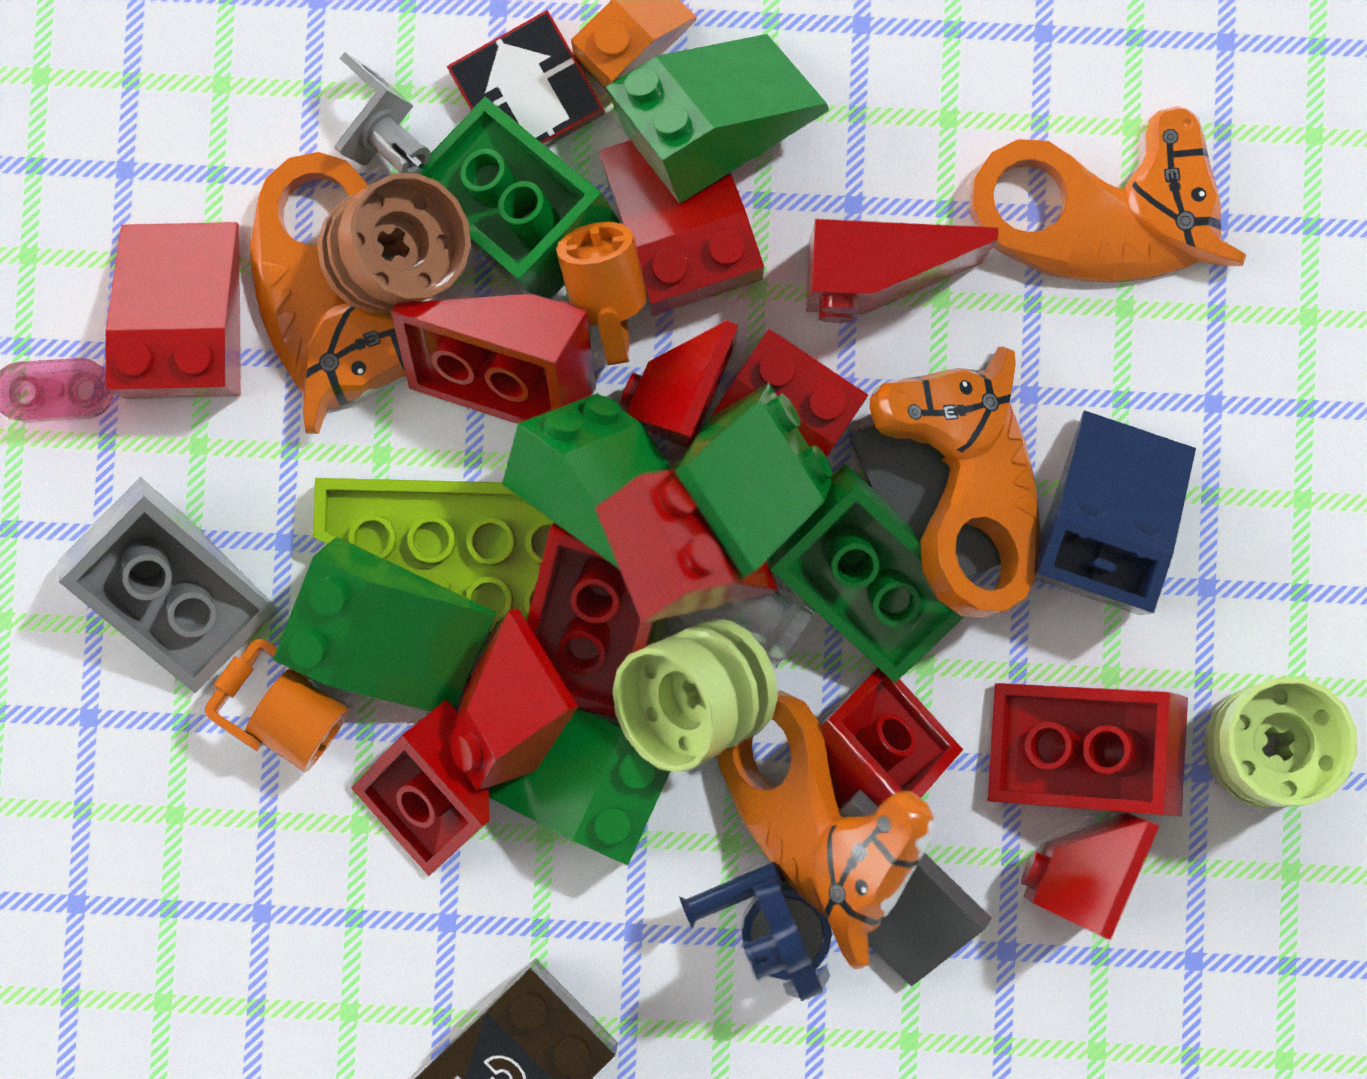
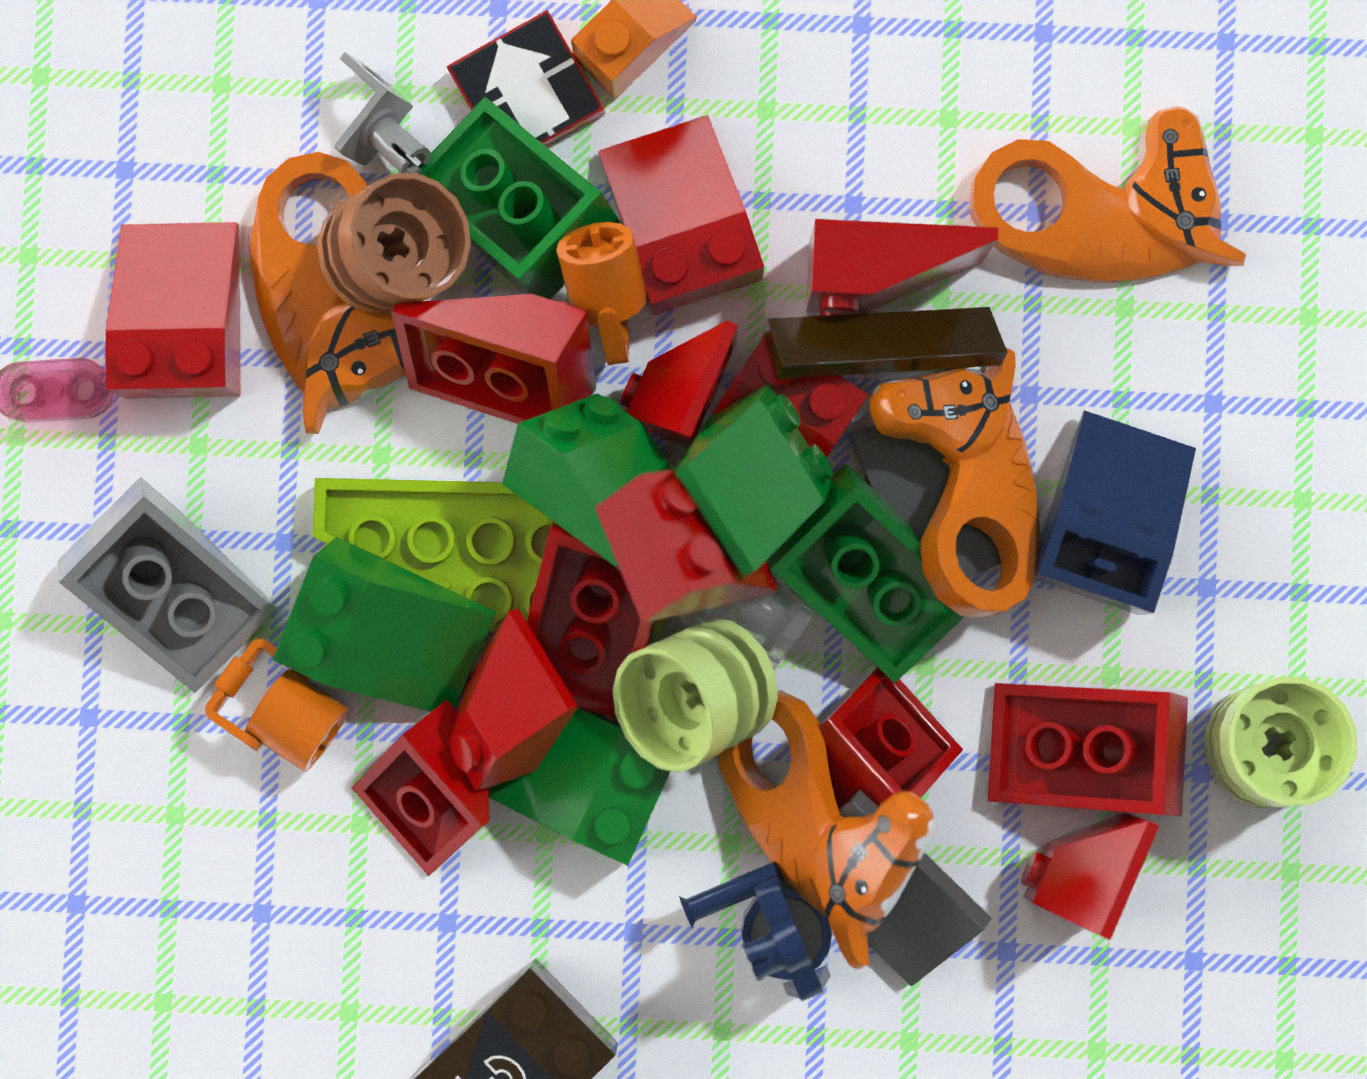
(712, 109): green slope -> none
(883, 342): none -> dark brown tile

